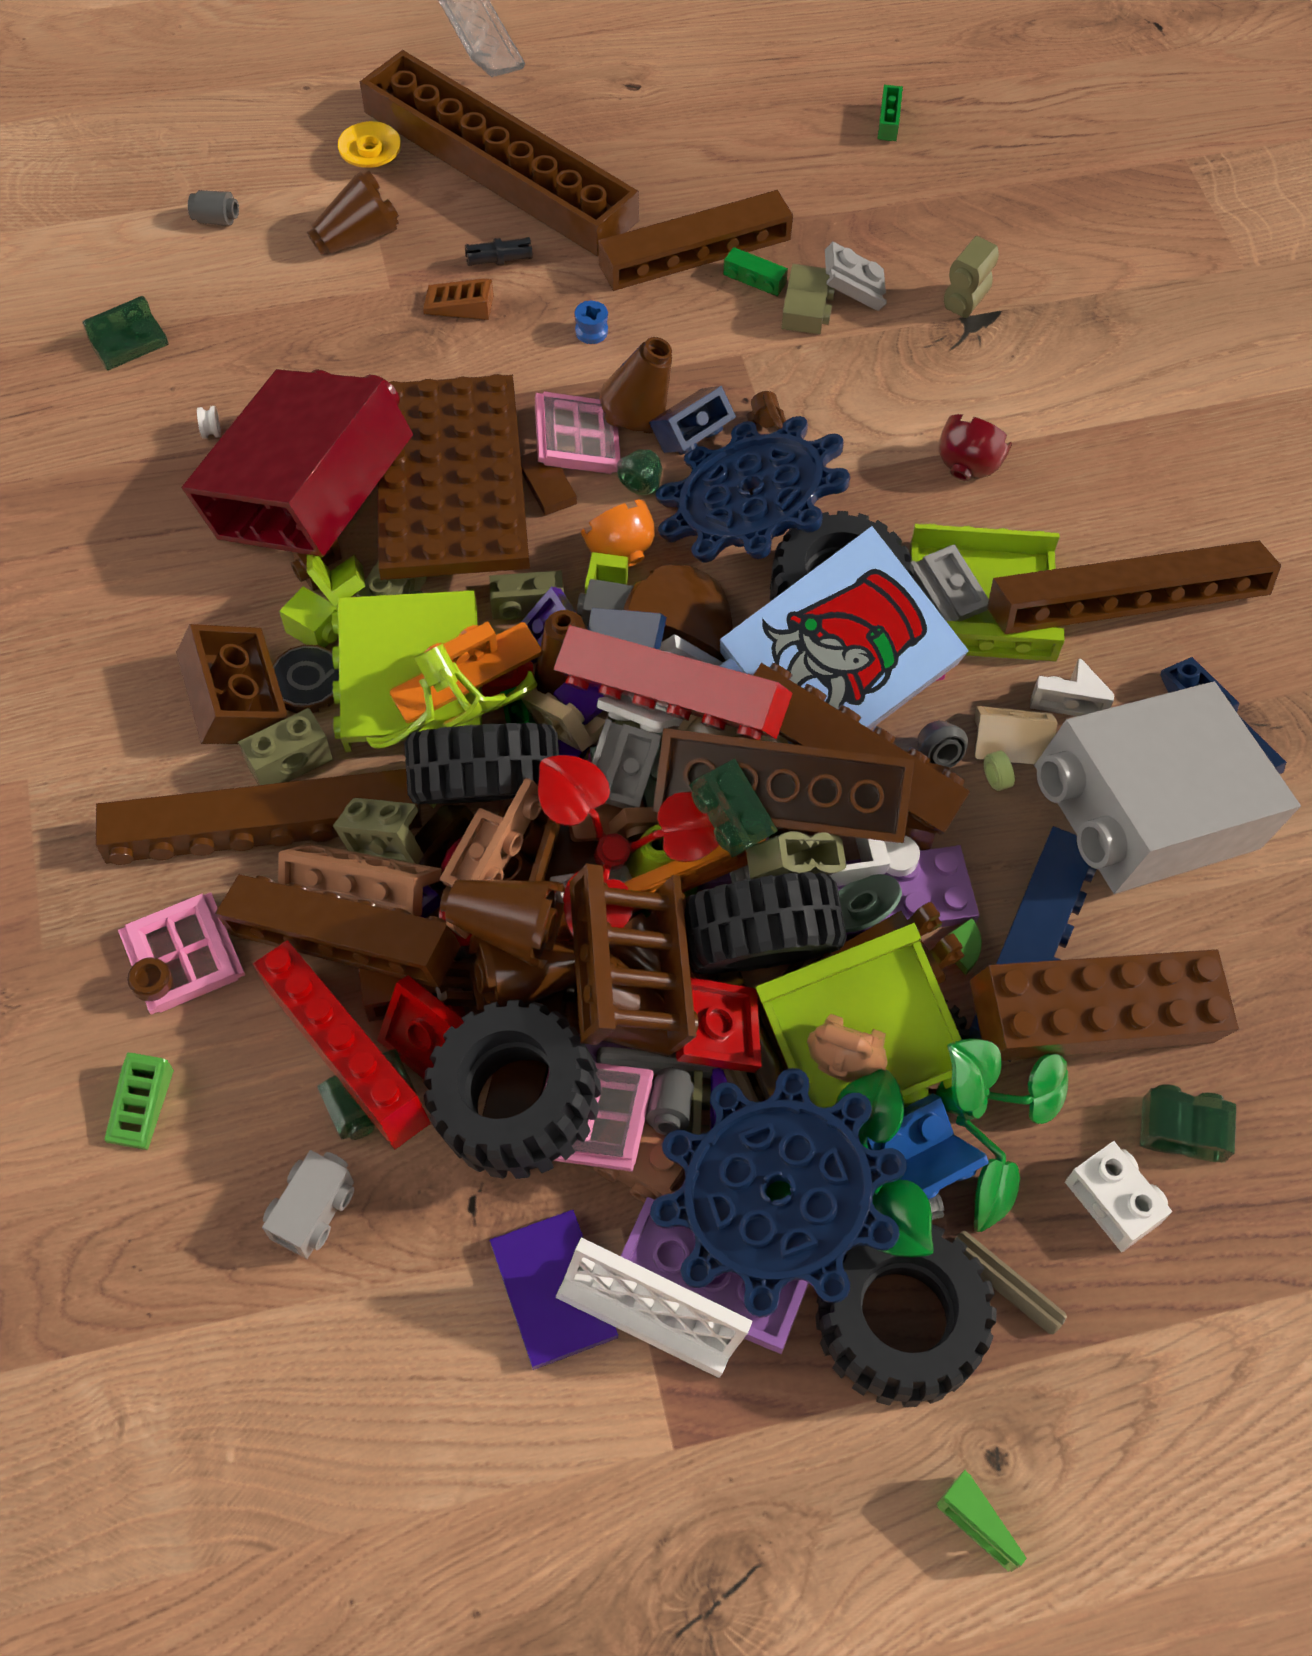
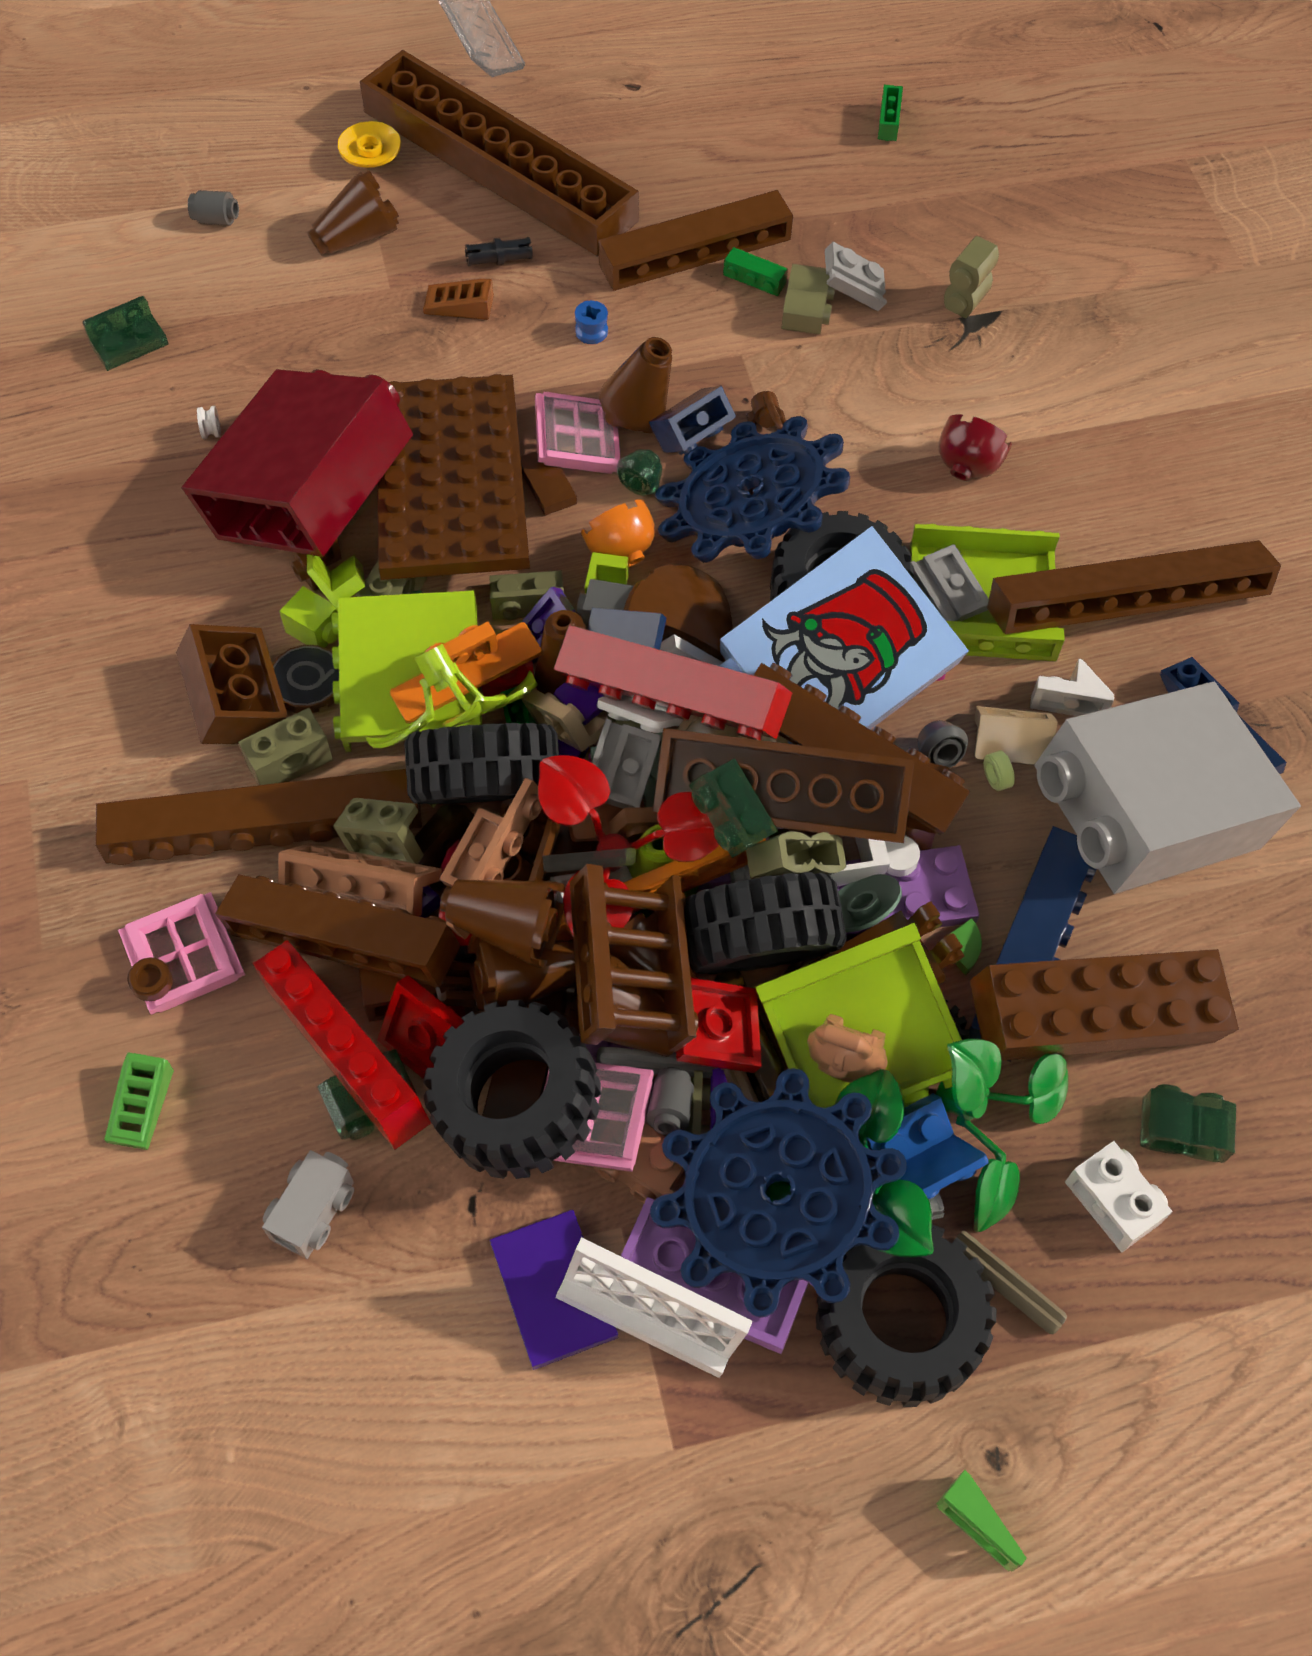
(577, 861): none -> clear smoke tile

